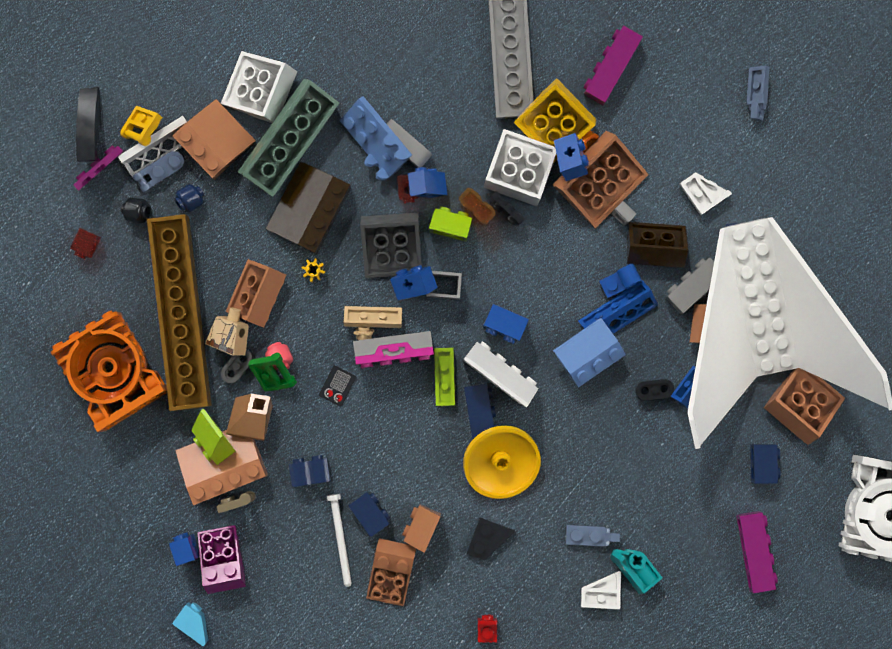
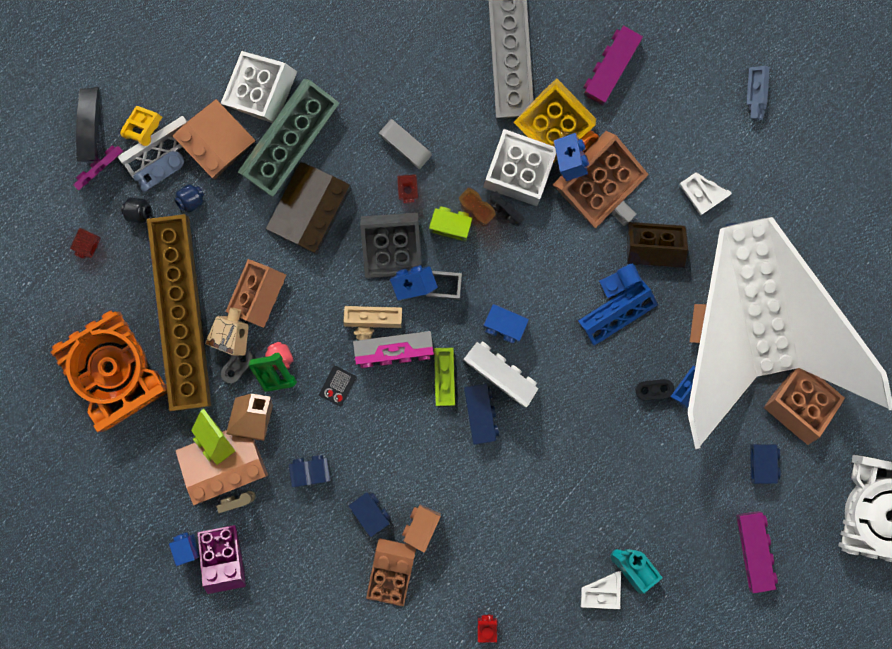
(192, 622): medium azure slope -> none
(308, 269): yellow gear -> none
(340, 538): white bar -> none
(376, 139): medium blue hinge -> none
(427, 183): blue brick -> none
(488, 538): black wing -> none
(501, 462): yellow dish -> none
(589, 352): medium blue slope -> none
(590, 535): sand blue hinge -> none
(692, 287): light grey brick -> none

